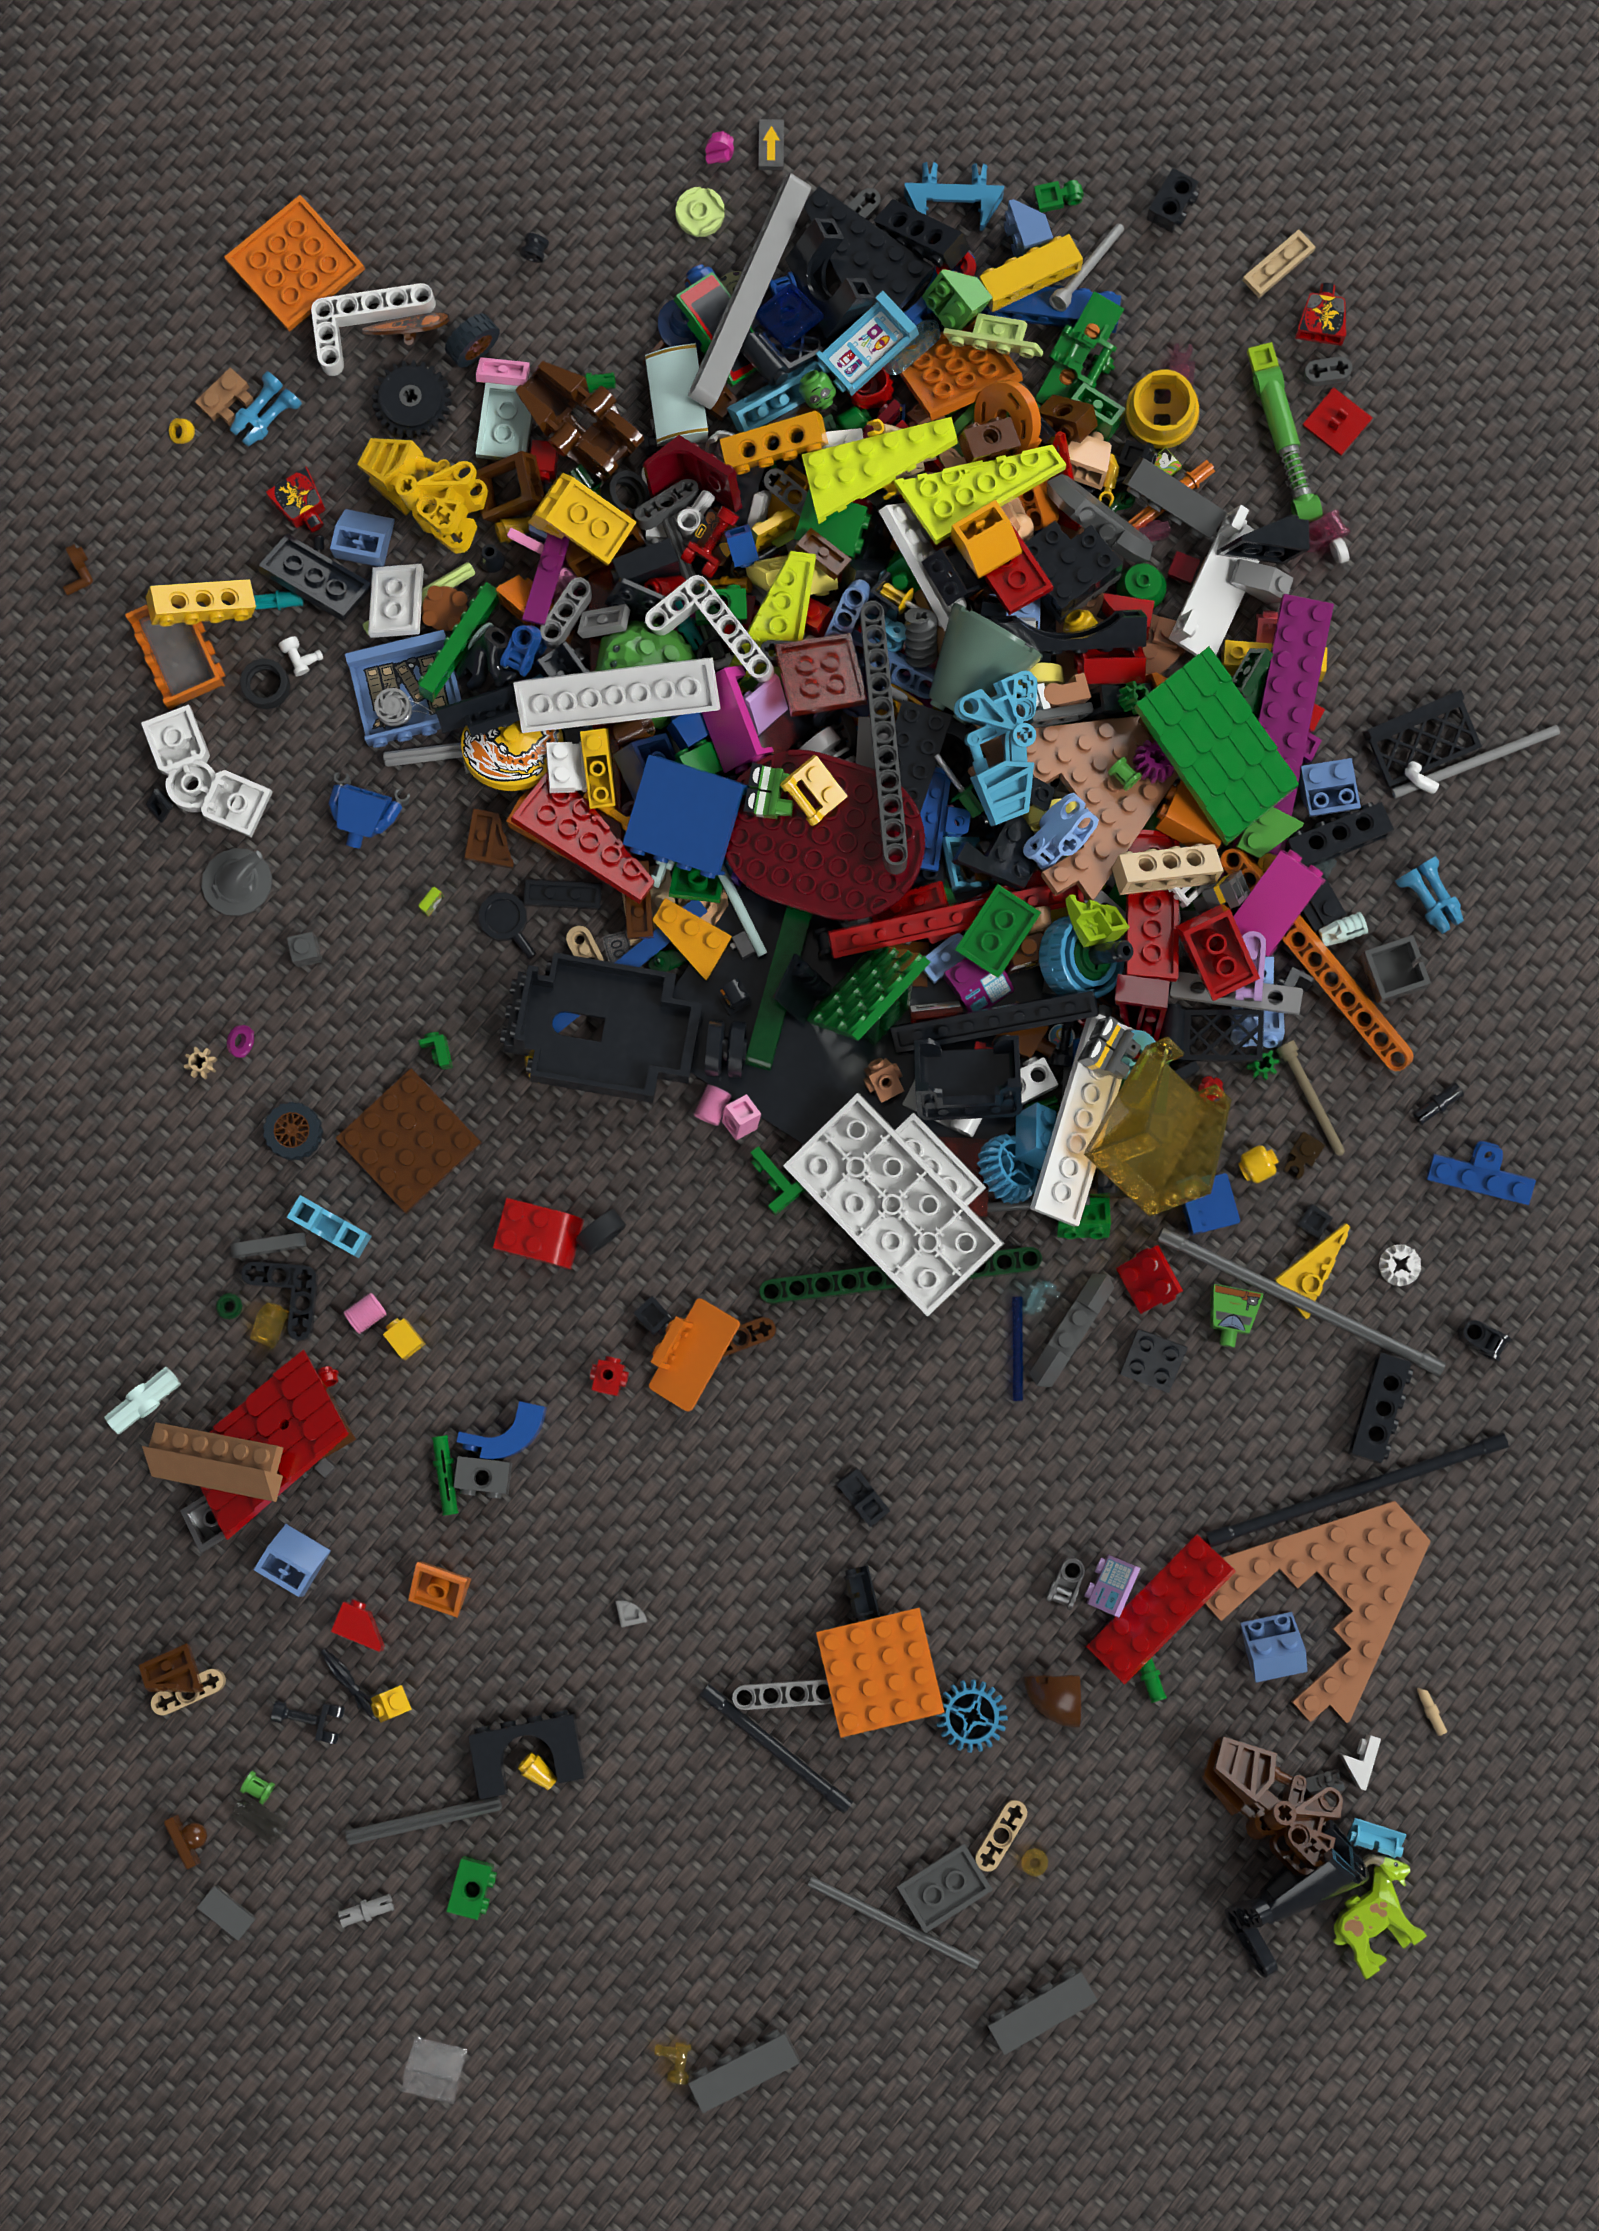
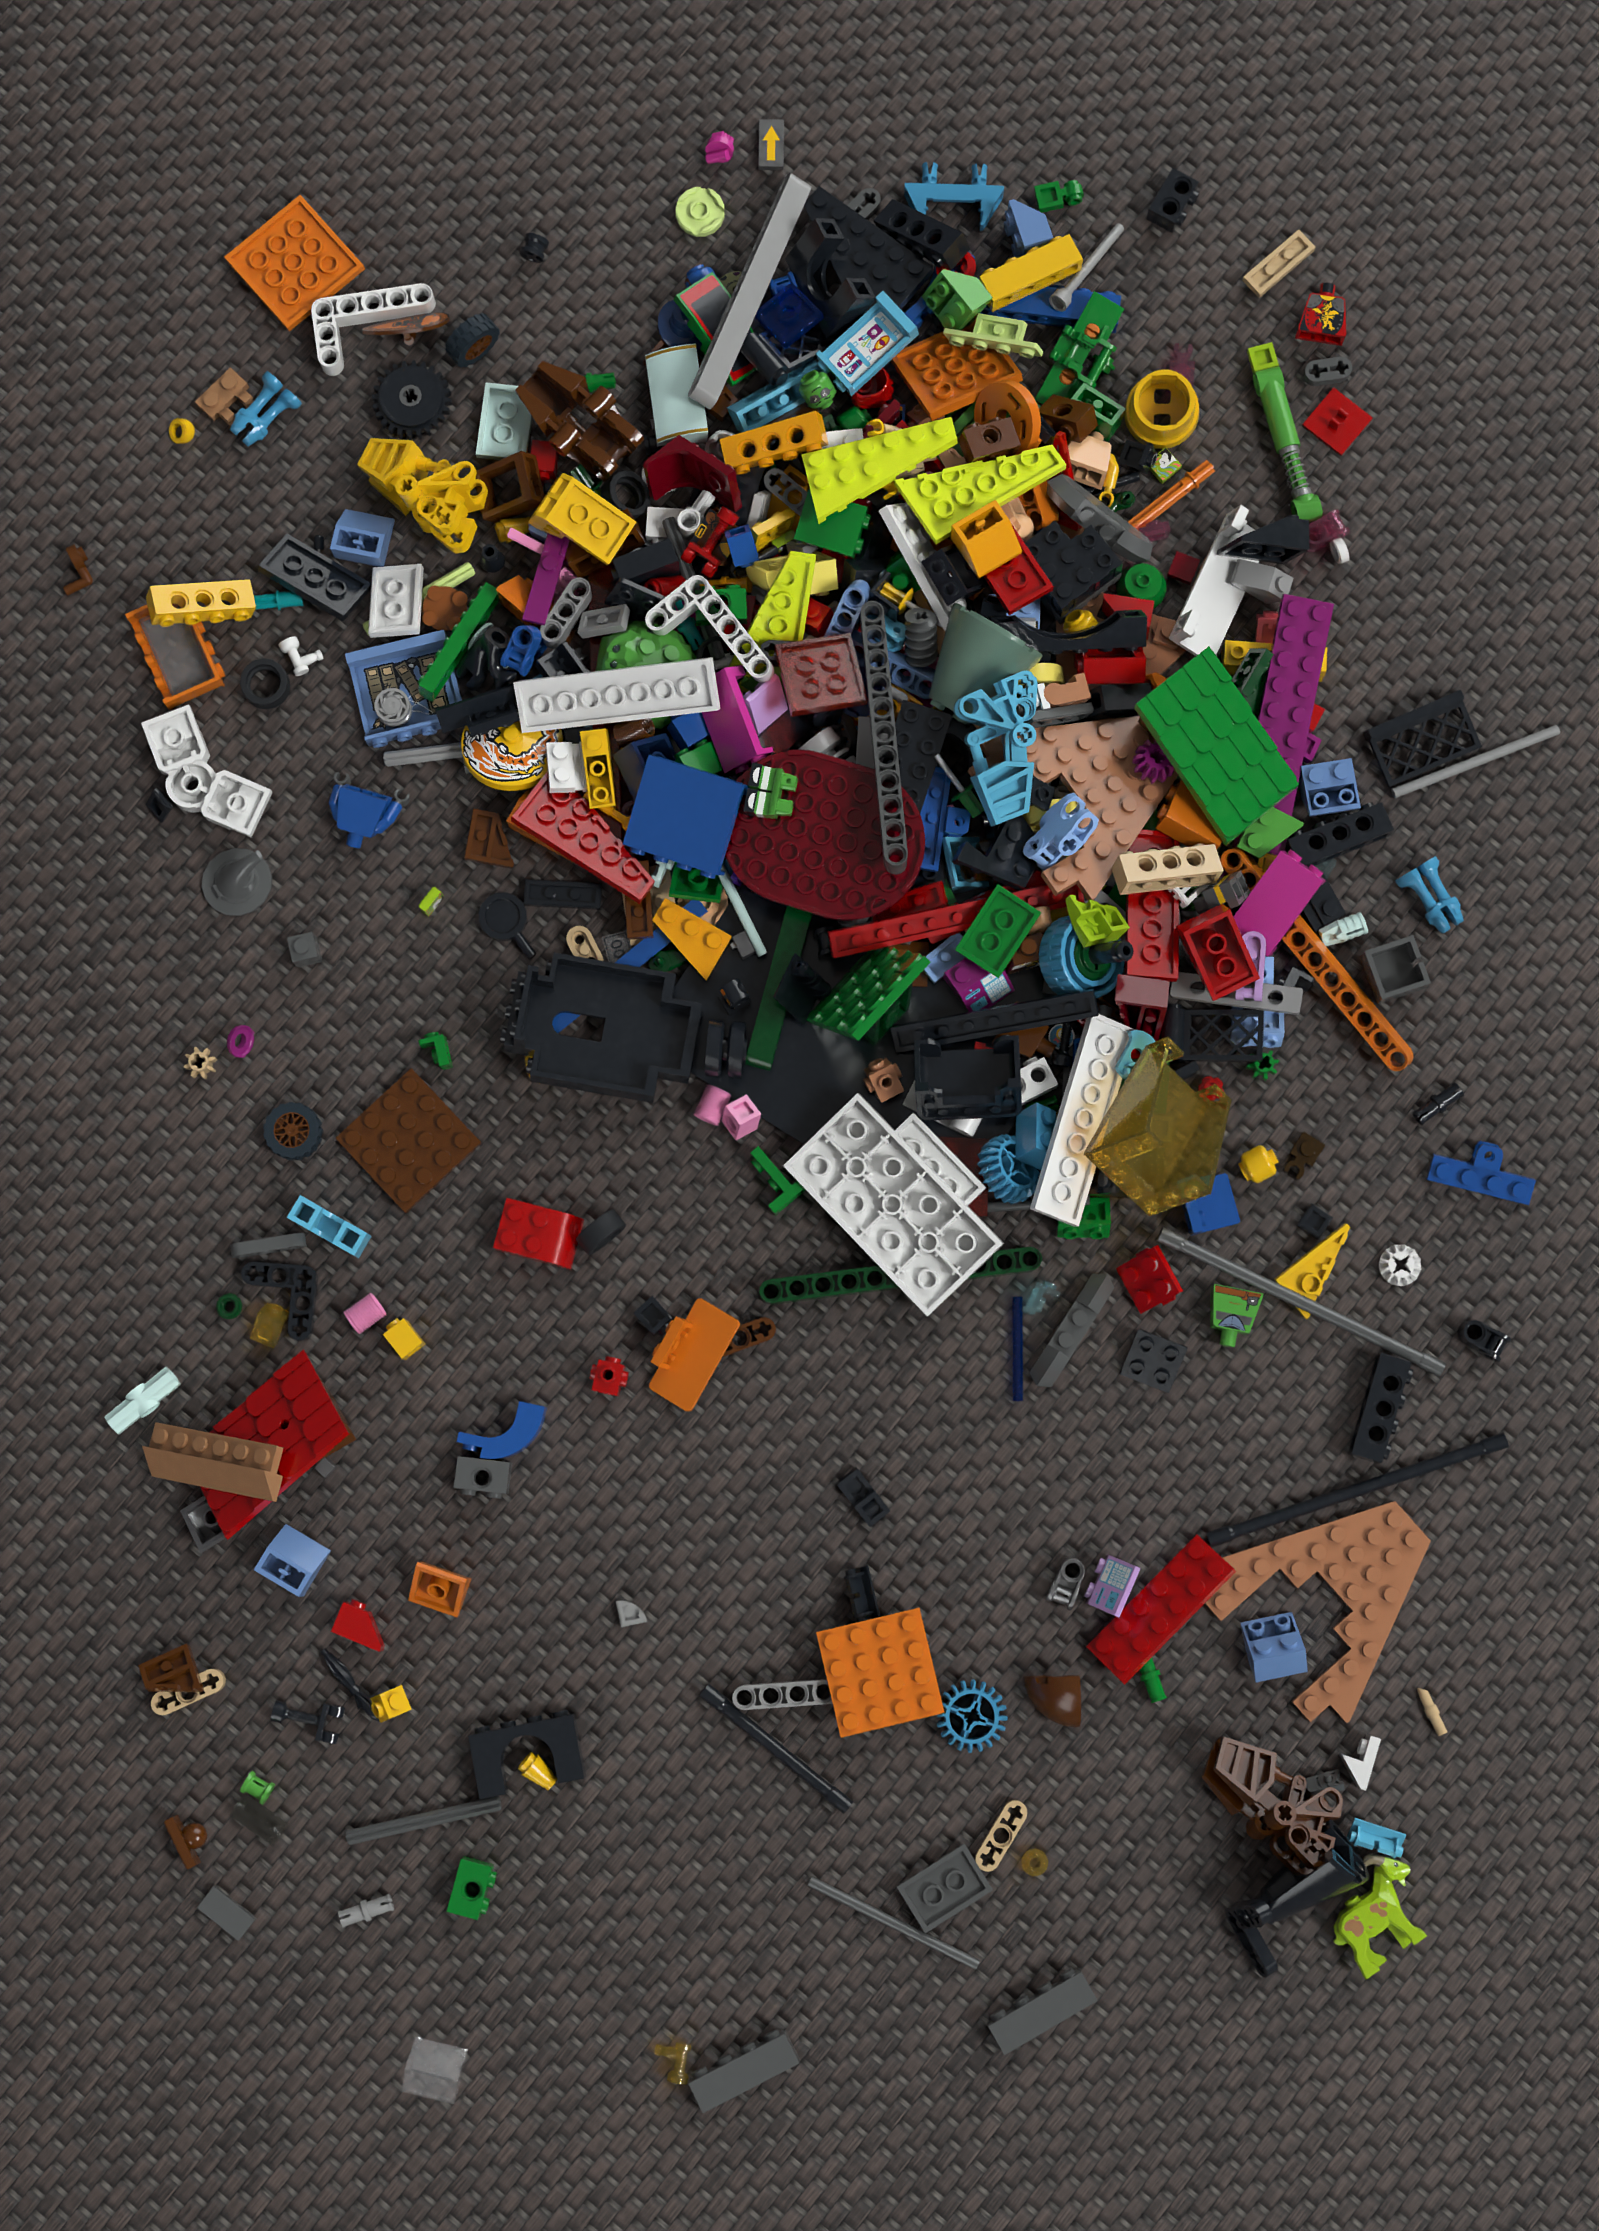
(298, 500): torso -> none
(328, 1376): red plate -> none
(441, 1443): green pin -> none
(502, 371): bright pink plate -> none
(652, 513): dark grey beam -> none
(820, 785): yellow plate -> none
(828, 557): reddish brown plate -> none
(928, 336): clear light blue beam -> none
(934, 1010): clear red slope -> none
(1107, 1047): dark grey hips -> none
(1124, 774): bright green bush -> none
(1131, 695): green gear -> none
(1174, 497): dark grey brick -> none
(1289, 1054): dark tan piece -> none
(1420, 780): white arm -> none

